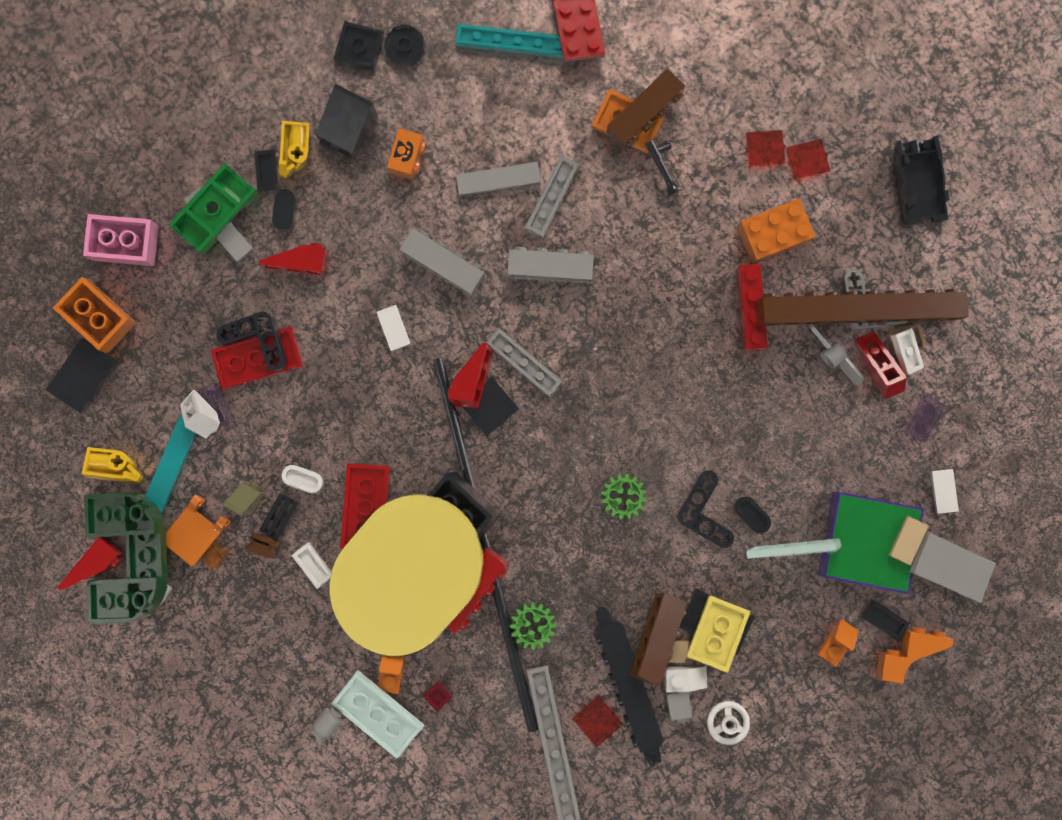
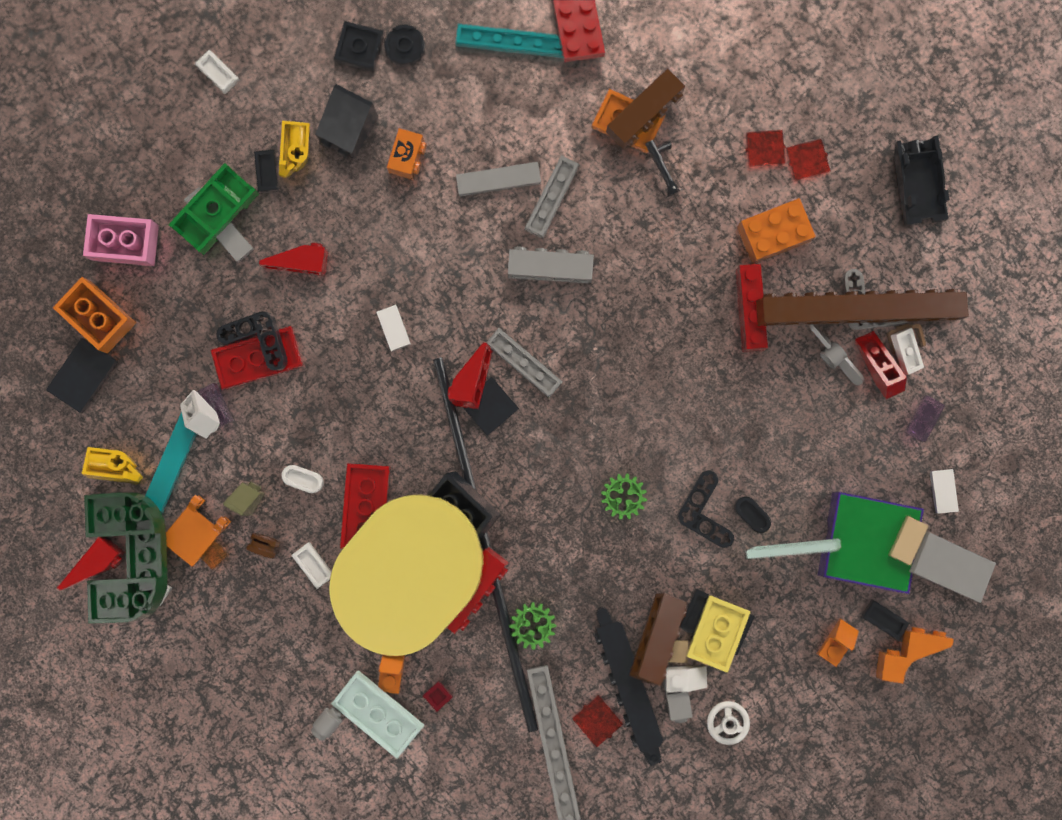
(217, 71): none -> white tile
(270, 532): black tile -> none
(284, 210): black tile -> none
(442, 262): light grey brick -> none

